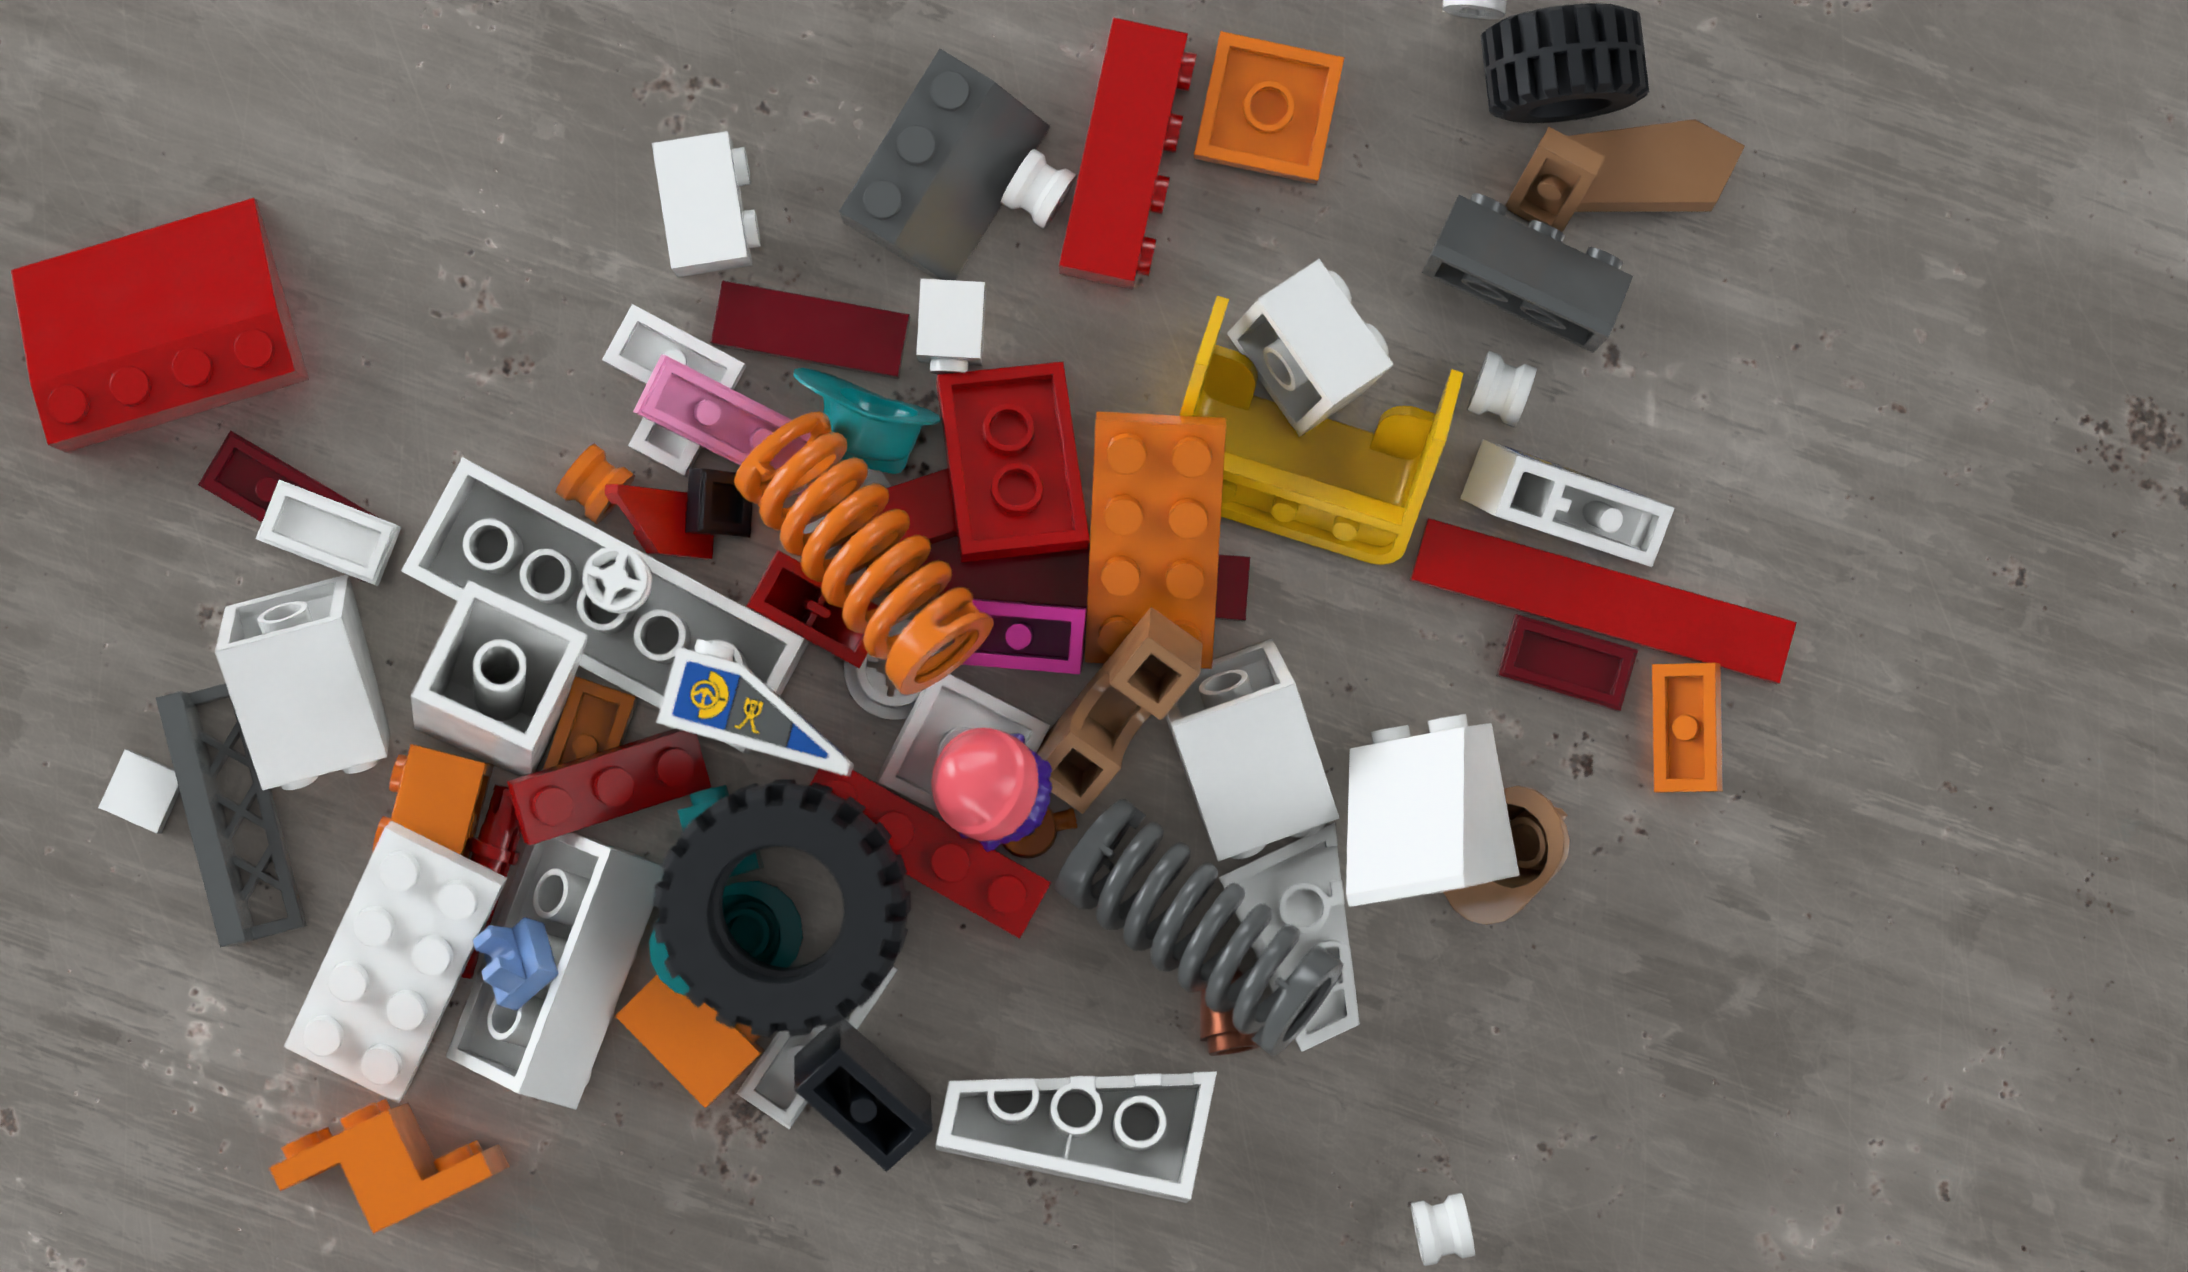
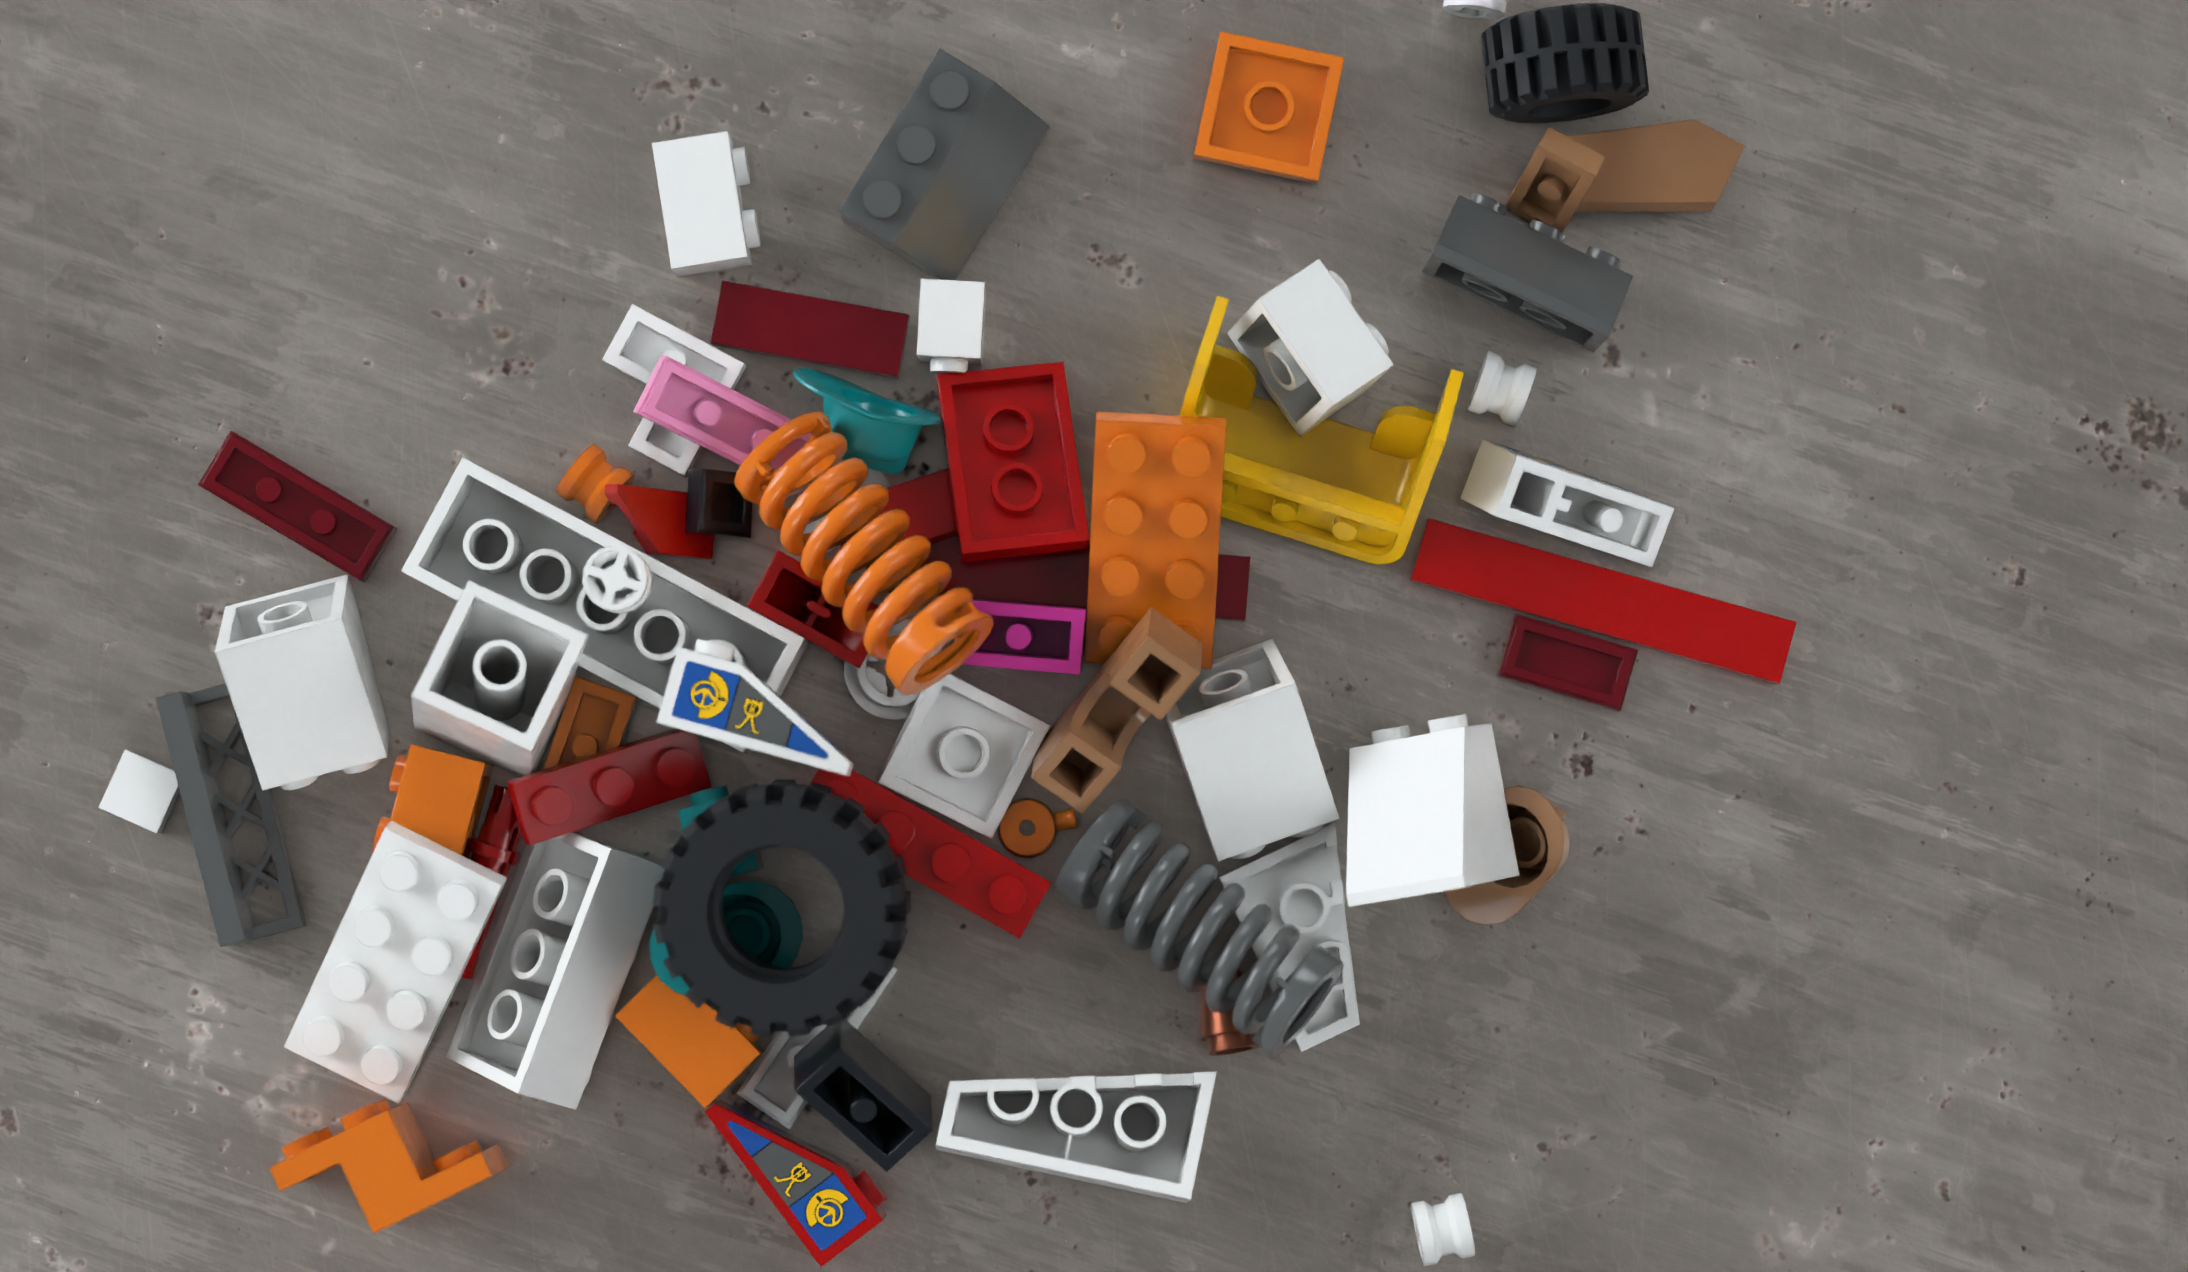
(155, 326): red slope -> none
(328, 532): white tile -> none
(516, 961): medium blue tile -> none
(810, 1188): none -> slope
(991, 786): coral hair -> none
(1038, 188): white wheel -> none
(1124, 154): red brick -> none
(1687, 727): orange plate -> none

